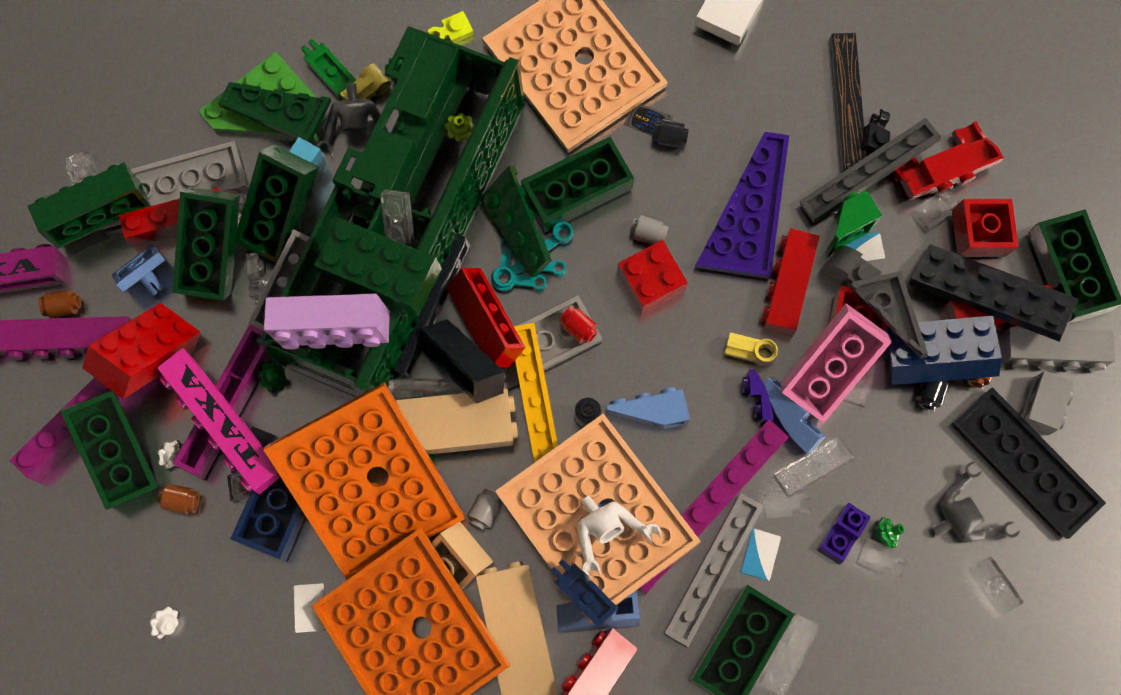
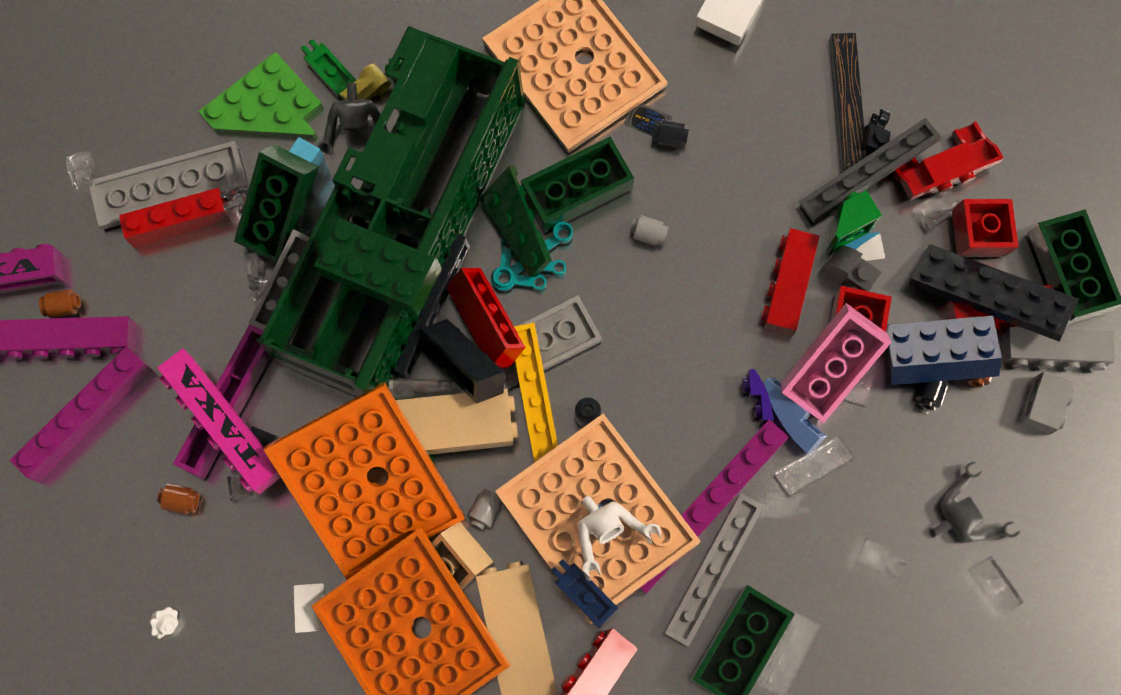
(88, 205): dark green brick -> none
(109, 448): dark green brick -> none
(132, 352): red brick -> none
(140, 270): medium blue tile -> none
(168, 453): white plant -> none
(205, 243): dark green brick -> none
(270, 521): dark blue brick -> none
(271, 376): green plant -> none
(285, 112): dark green wing -> none
(327, 320): lavender brick -> none
(397, 217): clear plate -> none
(454, 28): neon yellow plate -> none
(459, 127): lime plant -> none
(572, 619): medium blue slope -> none
(578, 325): red brick -> none
(652, 277): red brick -> none
(657, 411): medium blue slope -> none
(747, 349): light yellow piece -> none
(748, 226): dark purple wing -> none
(760, 554): sticker -> none
(844, 533): dark purple slope -> none
(888, 532): green plant -> none
(891, 302): dark grey wing -> none
(1029, 463): black plate -> none

